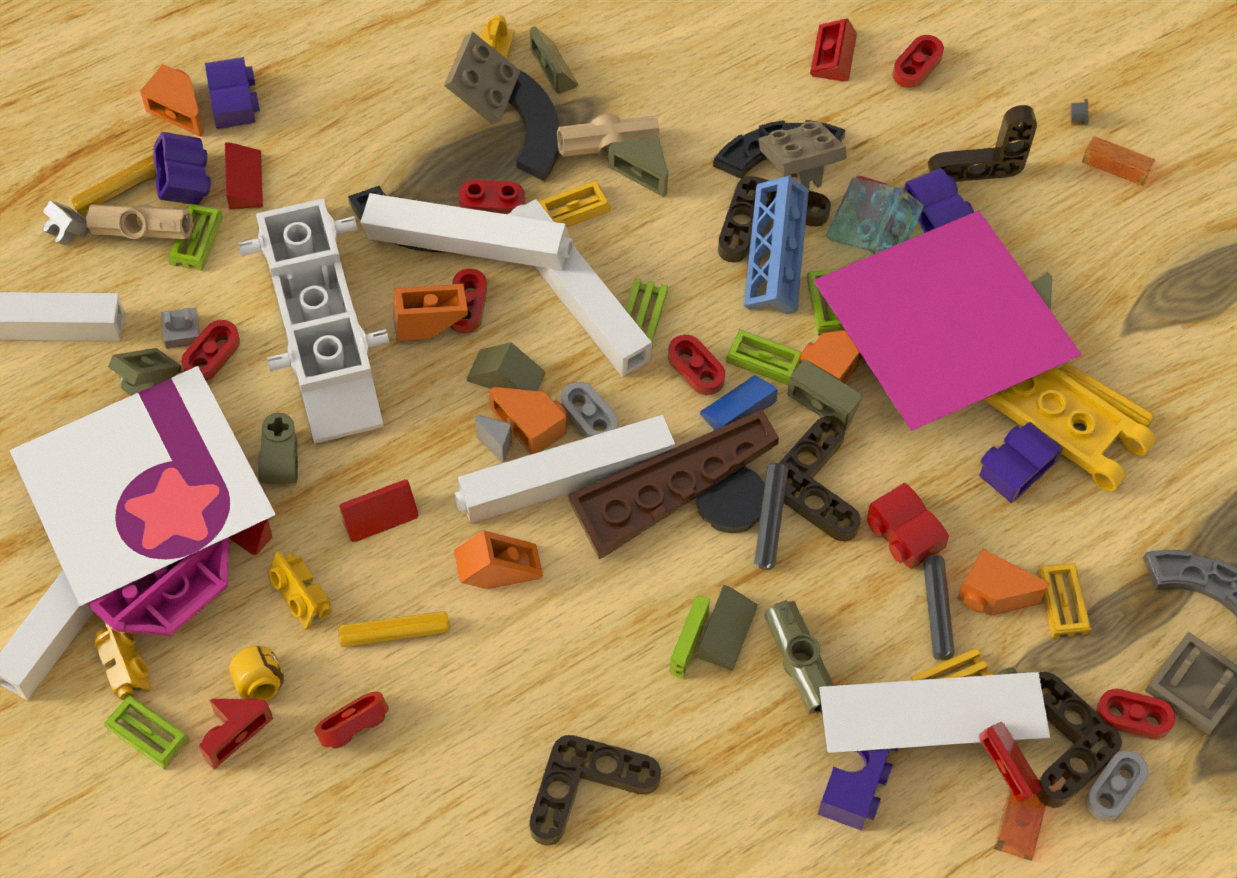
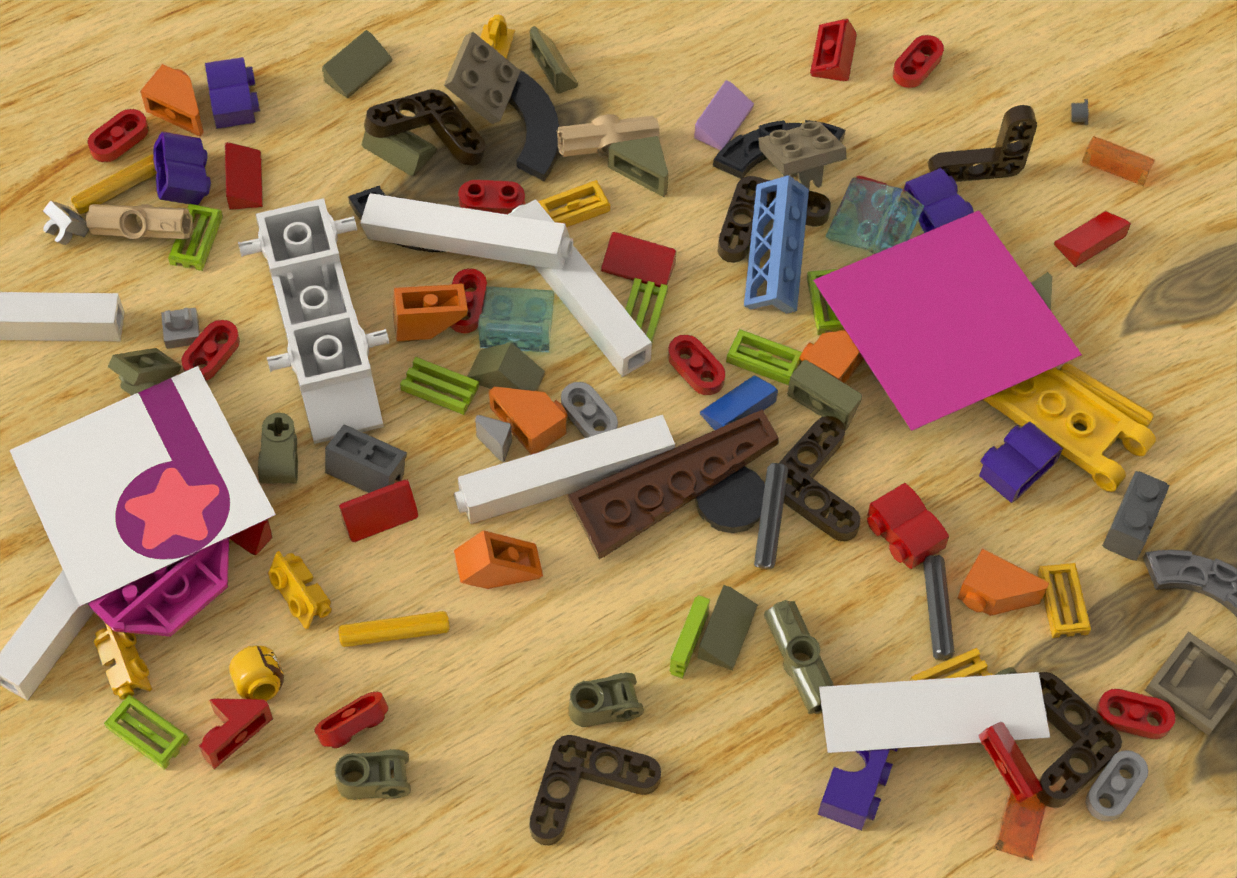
(116, 135): none -> red plate
(355, 64): none -> olive slope
(363, 460): none -> dark grey hinge
(376, 775): none -> olive piece
(401, 150): none -> olive slope
(431, 109): none -> dark brown beam
(443, 381): none -> lime tile
(517, 317): none -> clear light blue bracket
(613, 700): none -> olive piece
(638, 259): none -> red slope
(723, 116): none -> lavender slope
(1092, 237): none -> red slope
(1136, 515): none -> dark grey brick

